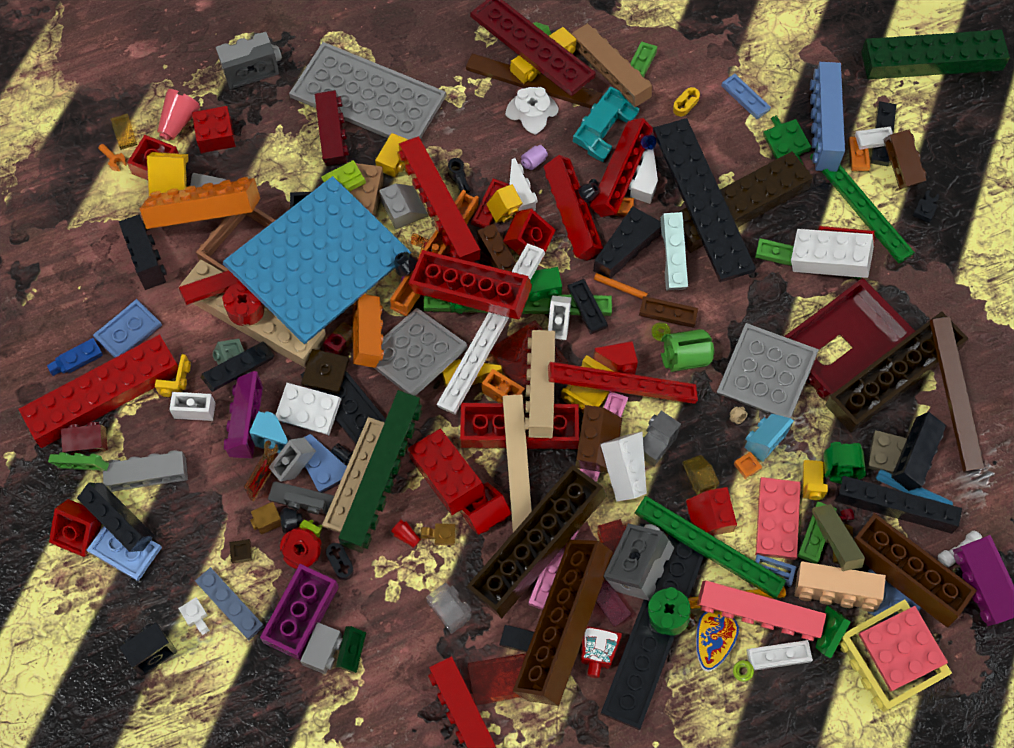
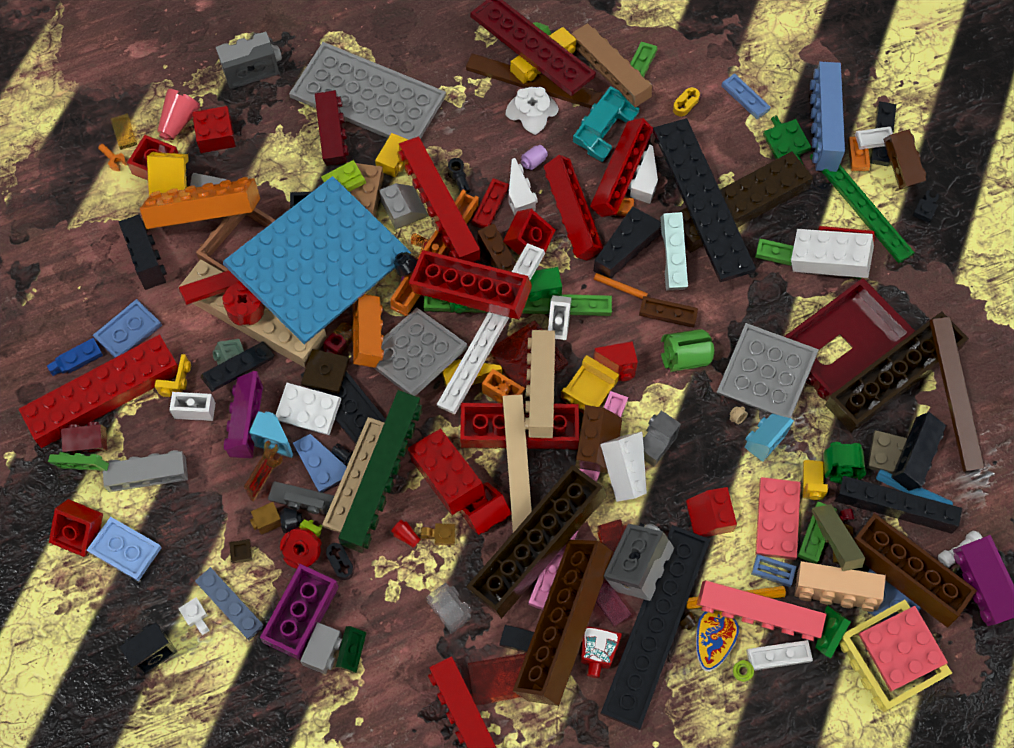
(115, 517): black brick -> none
(292, 459): light grey brick -> none
(504, 204): yellow brick -> none
(587, 306): black tile -> none
(589, 191): black bar -> none
(622, 382): red tile -> none
(648, 142): clear blue hinge -> none
(656, 334): clear neon green plate -> none
(670, 600): green brick -> none
(701, 474): clear yellow slope -> none
(710, 547): green tile -> none
(747, 465): orange plate -> none
(934, 54): dark green brick -> none

